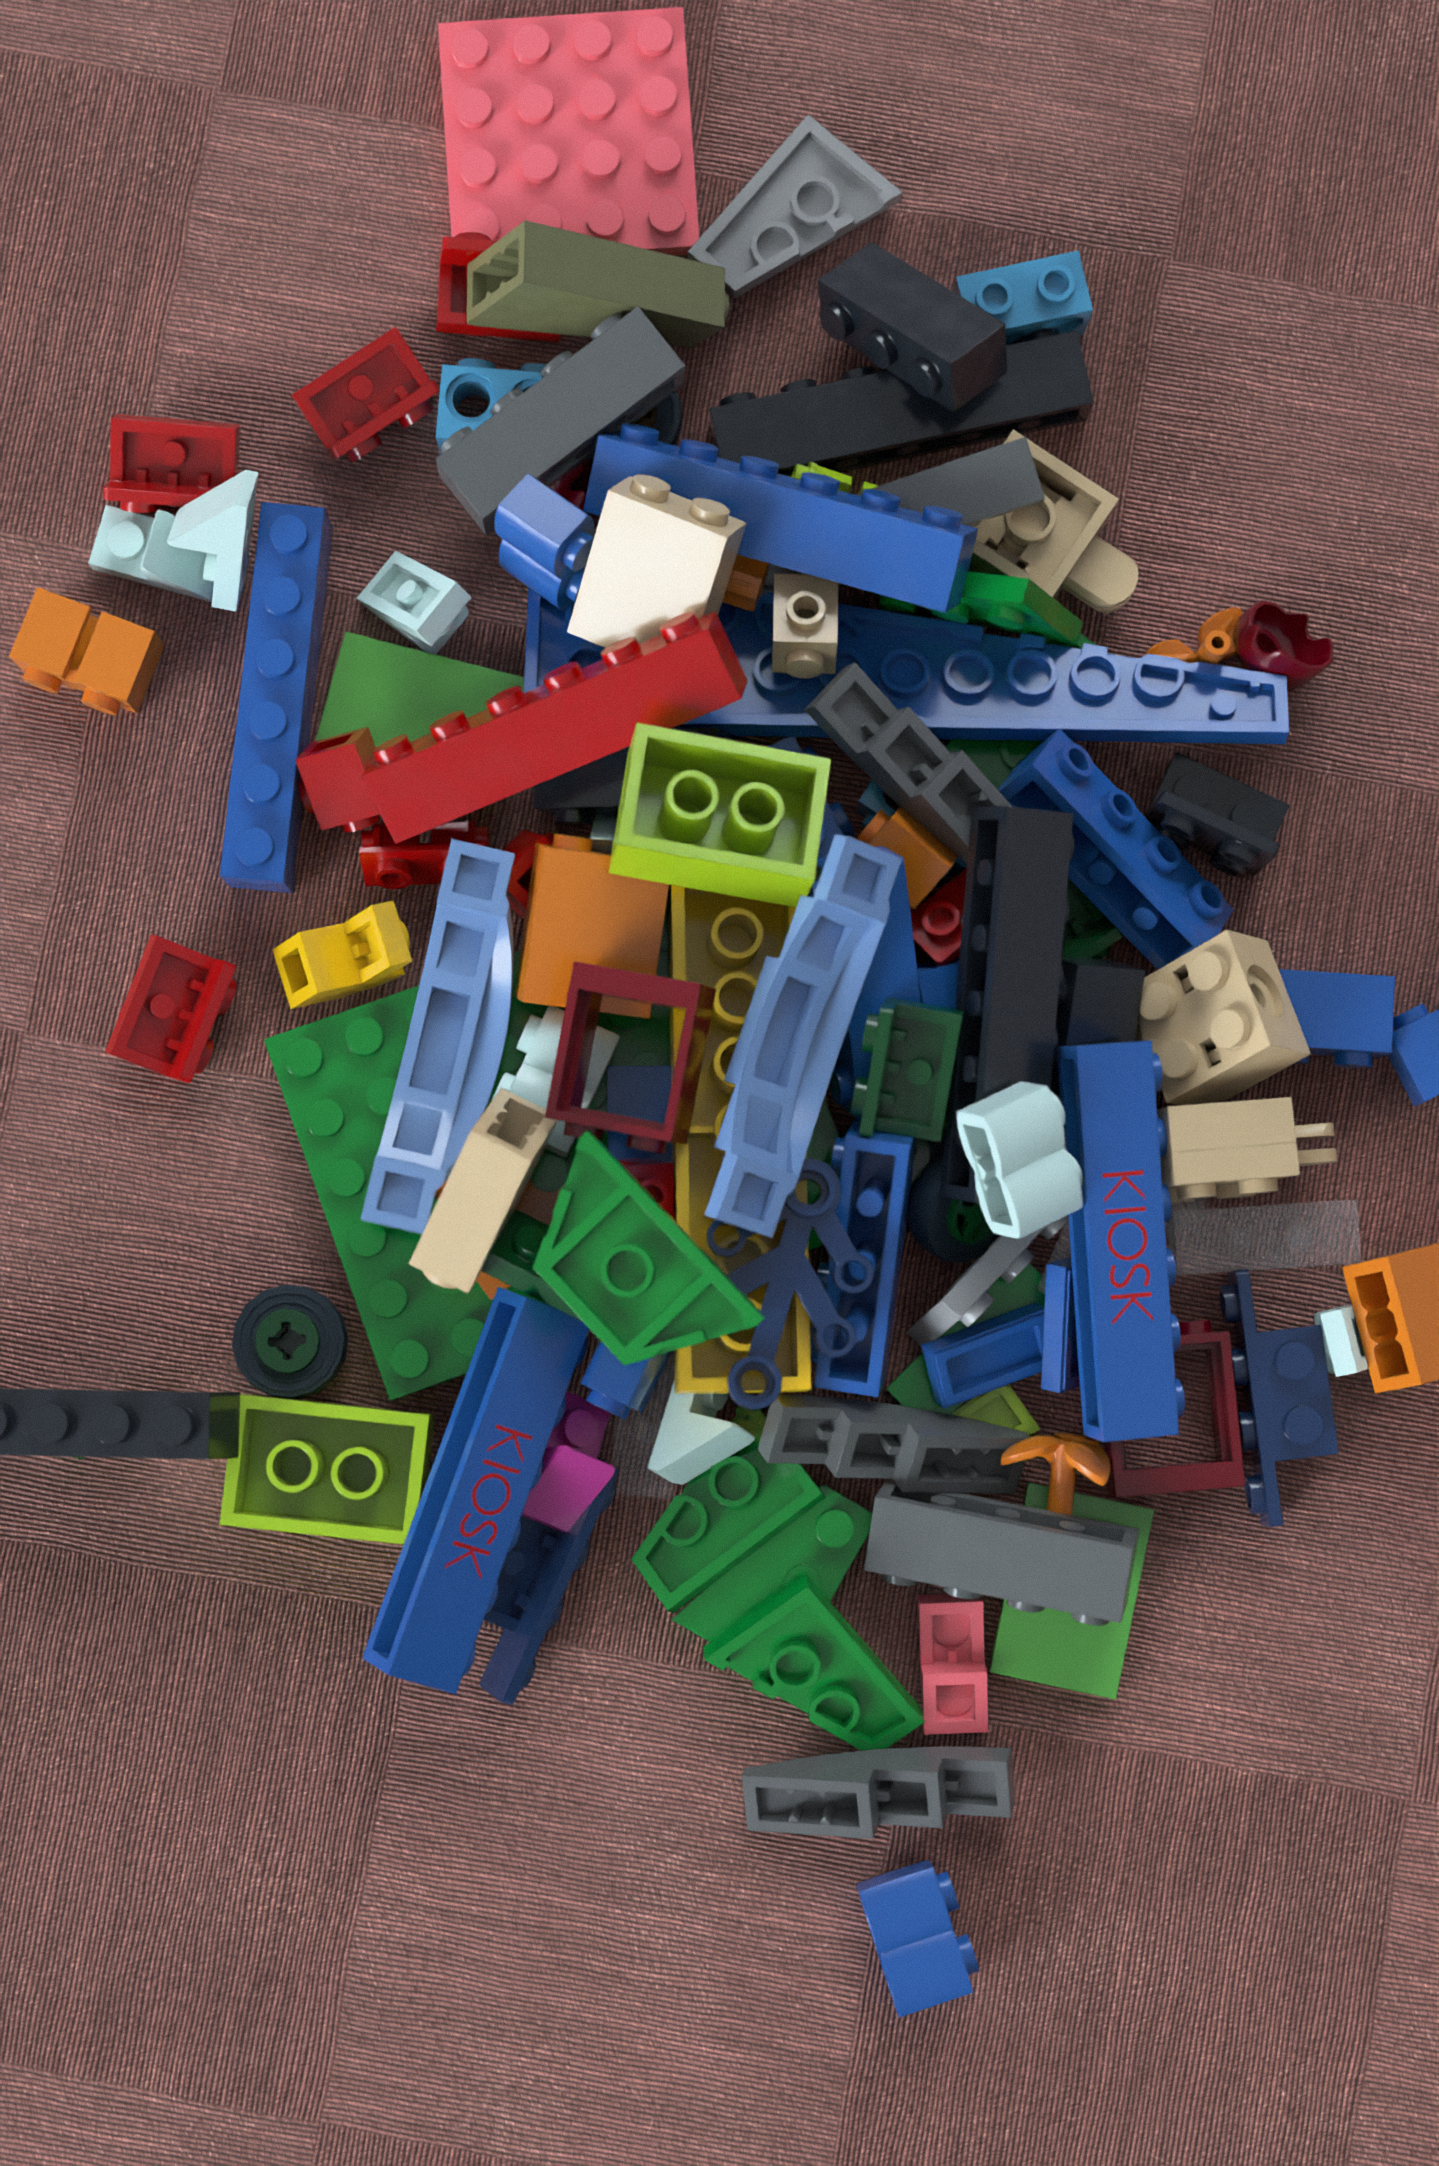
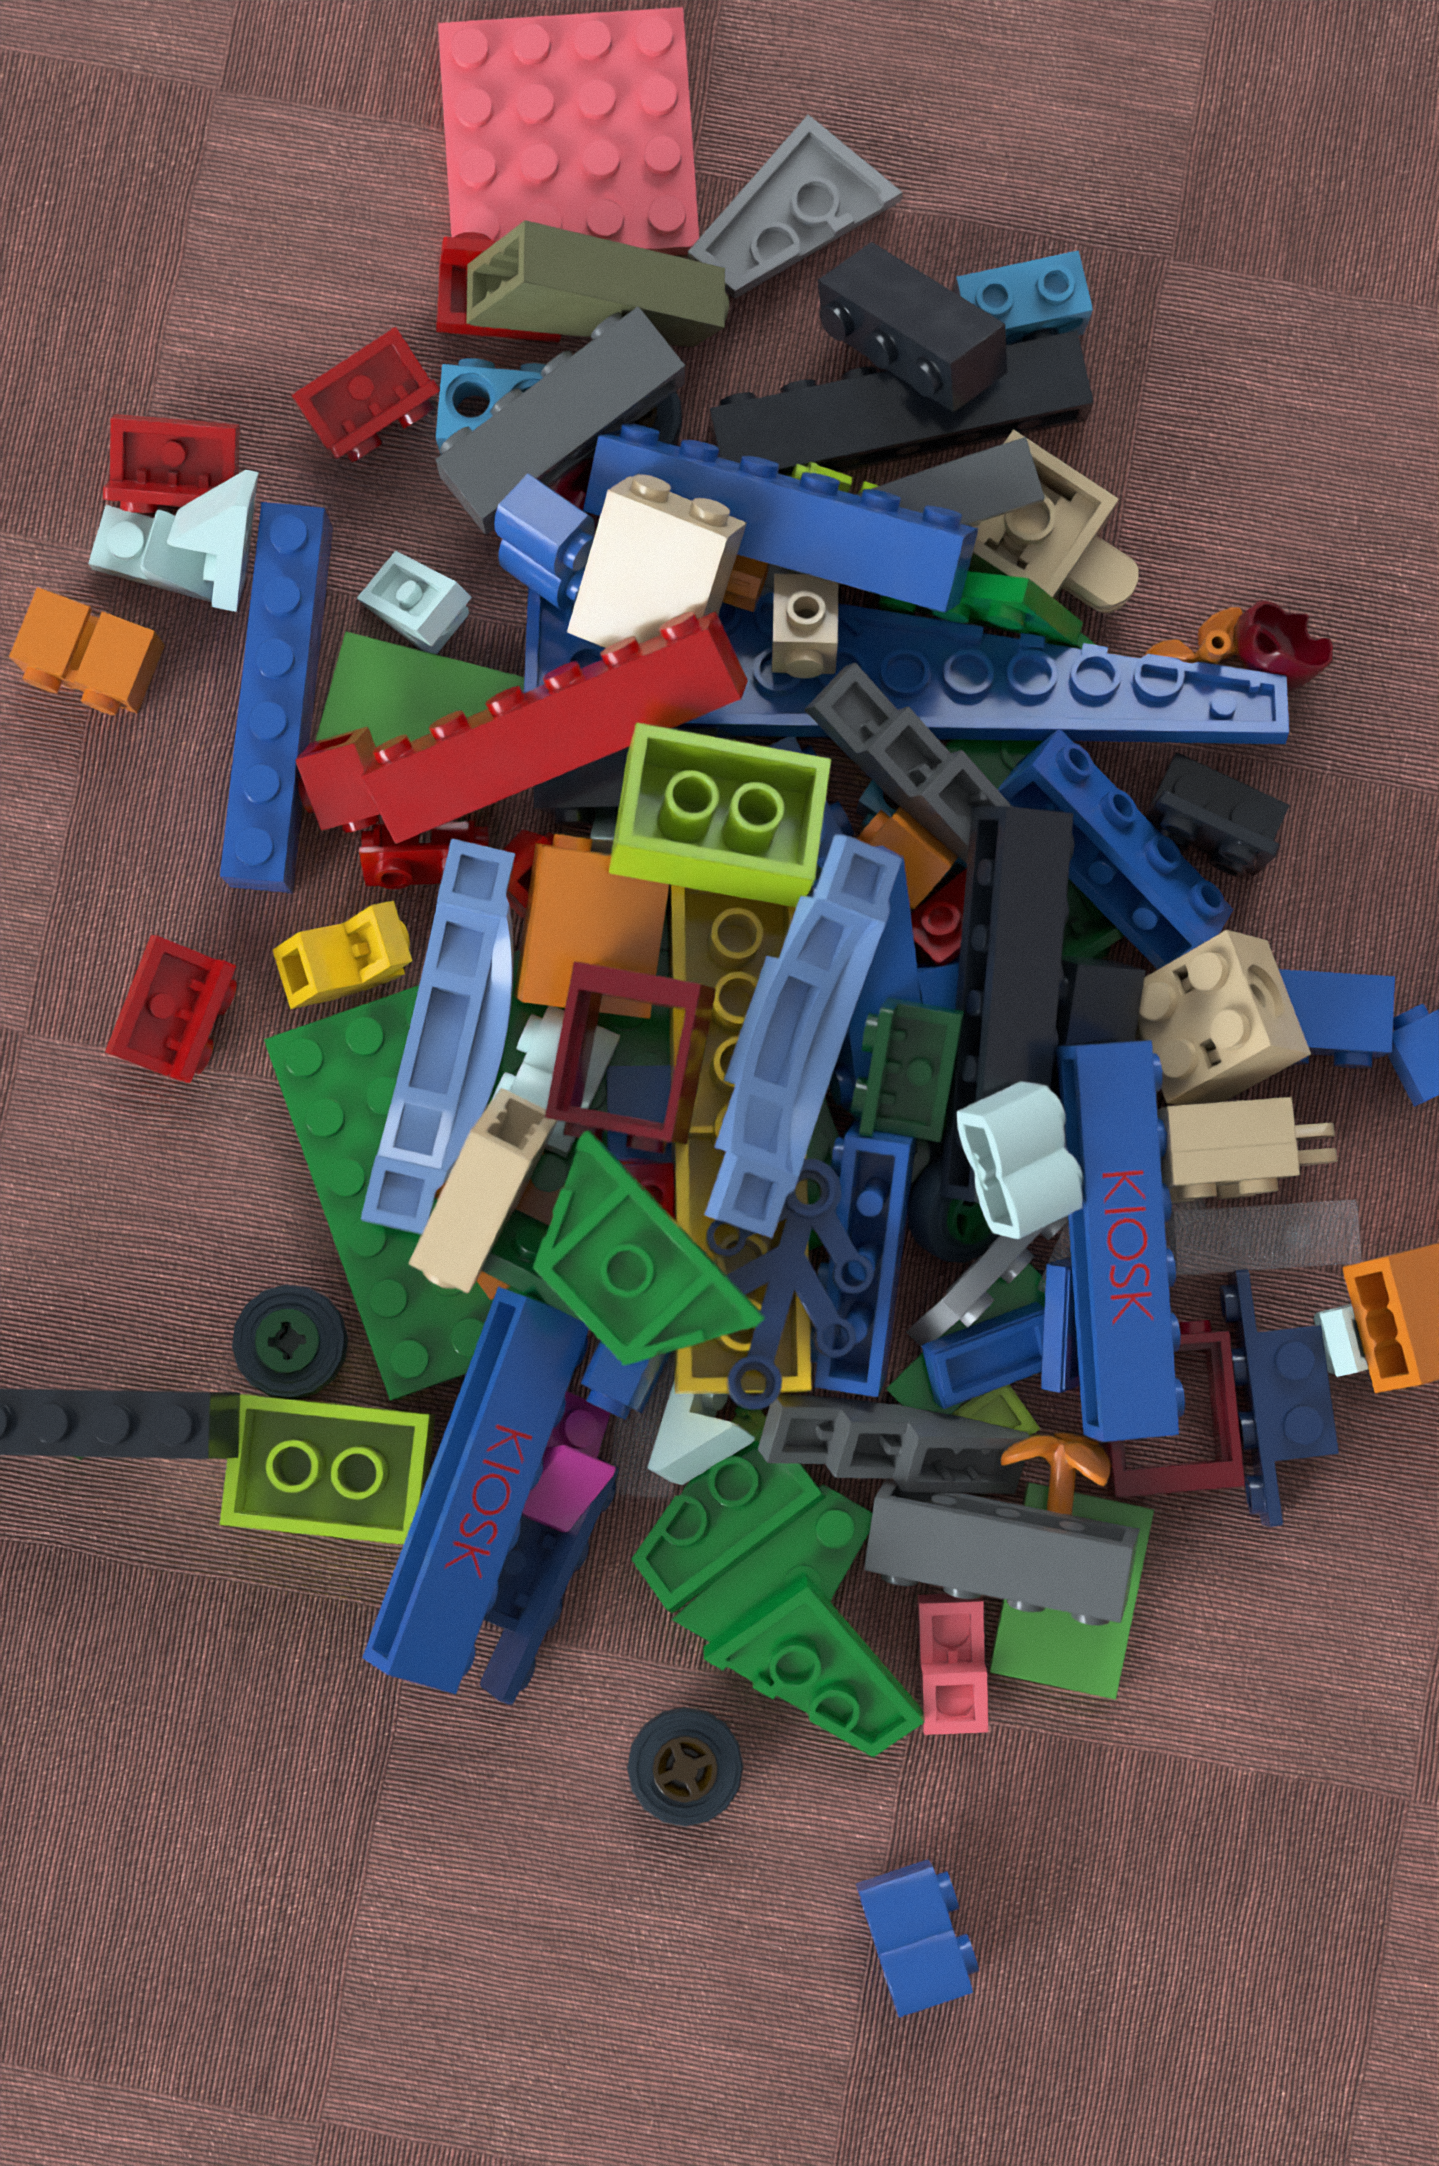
(675, 1793): none -> black wheel
(866, 1788): dark grey slope -> none

